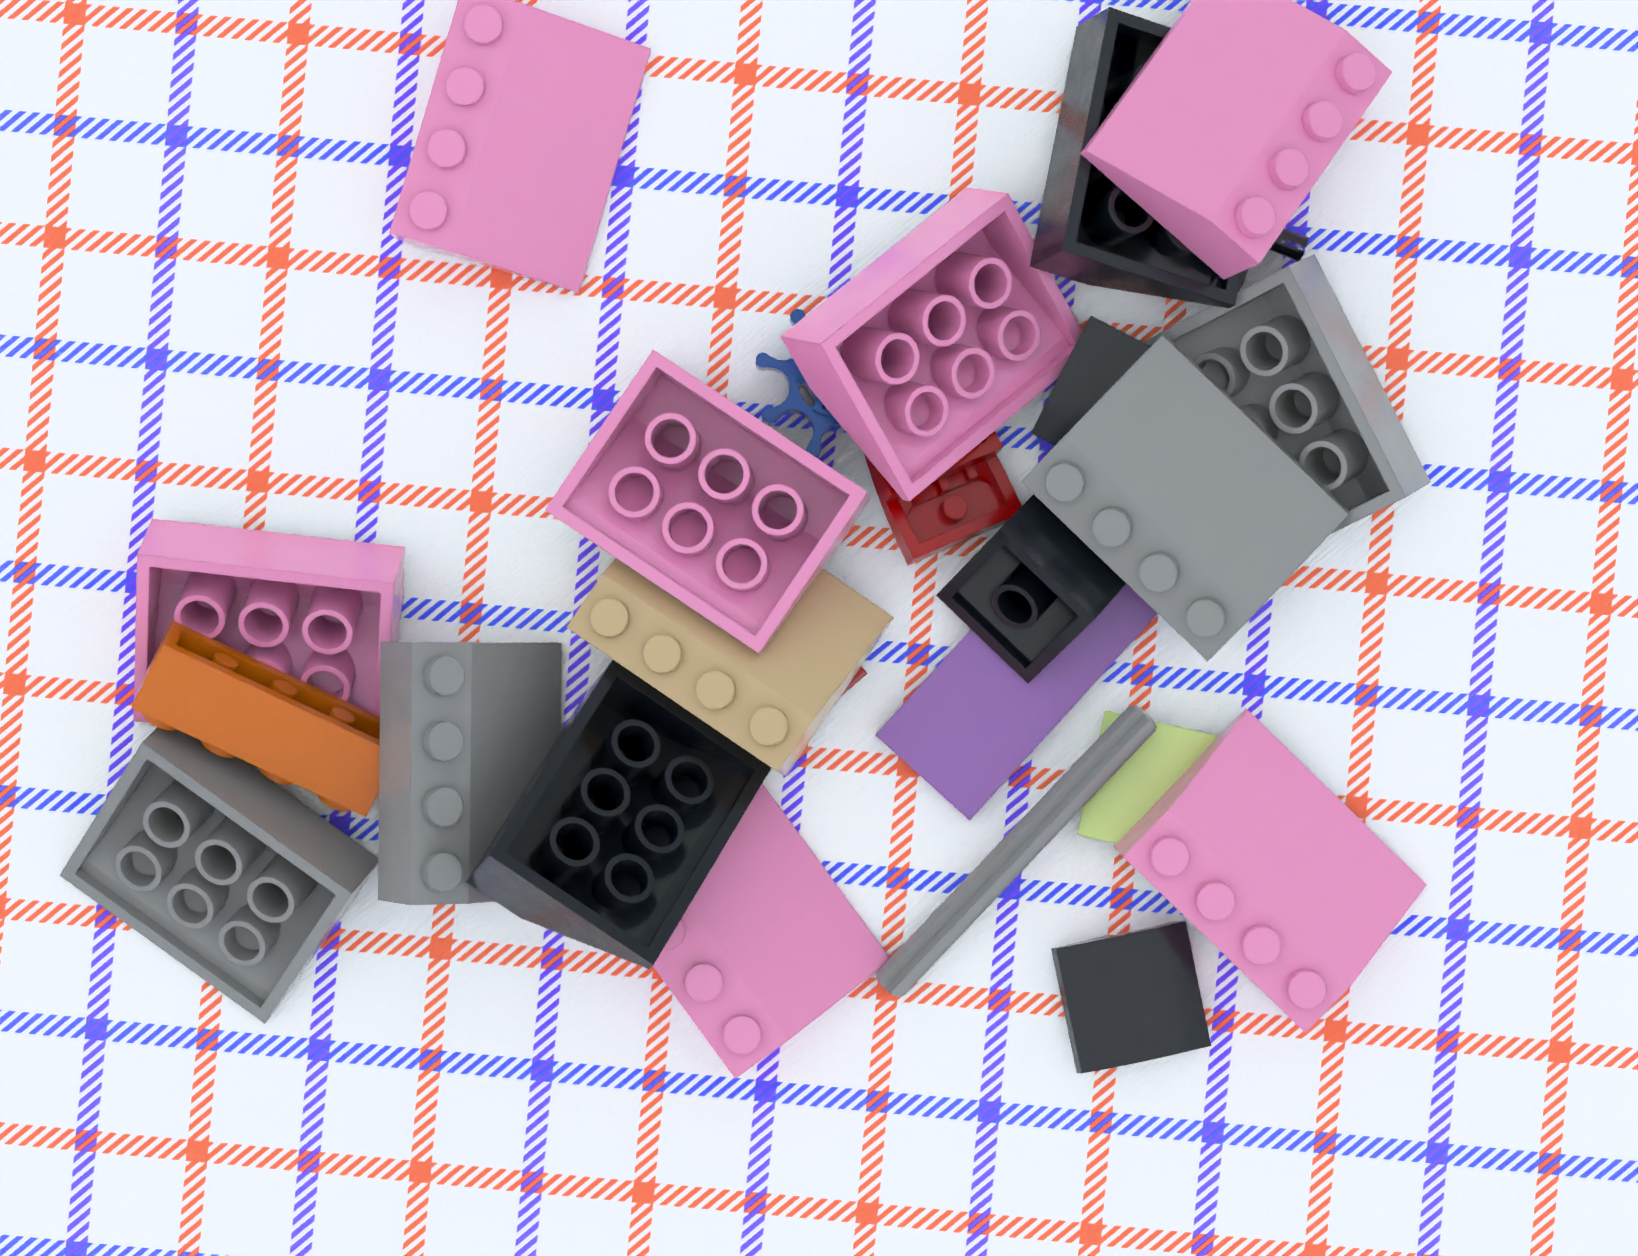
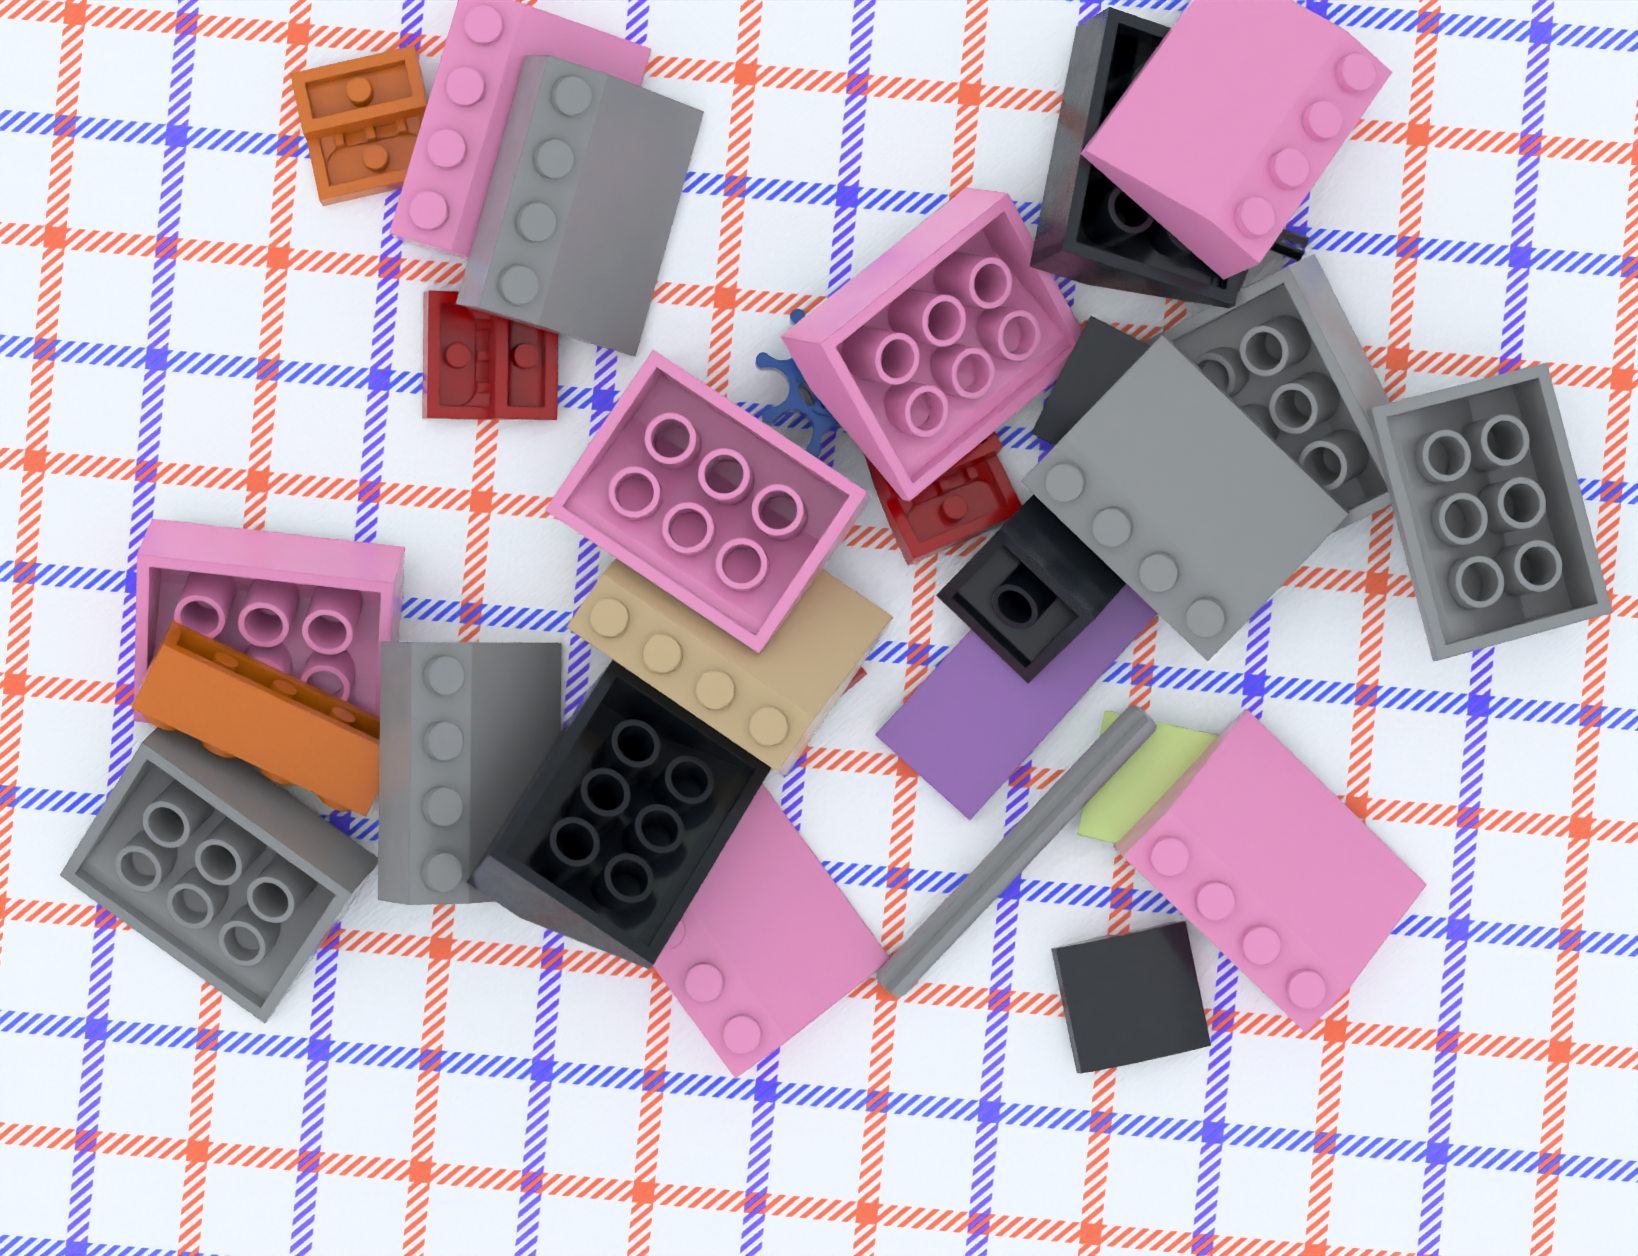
(361, 122): none -> orange slope
(485, 365): none -> red slope
(580, 204): none -> light grey slope
(1489, 511): none -> light grey slope

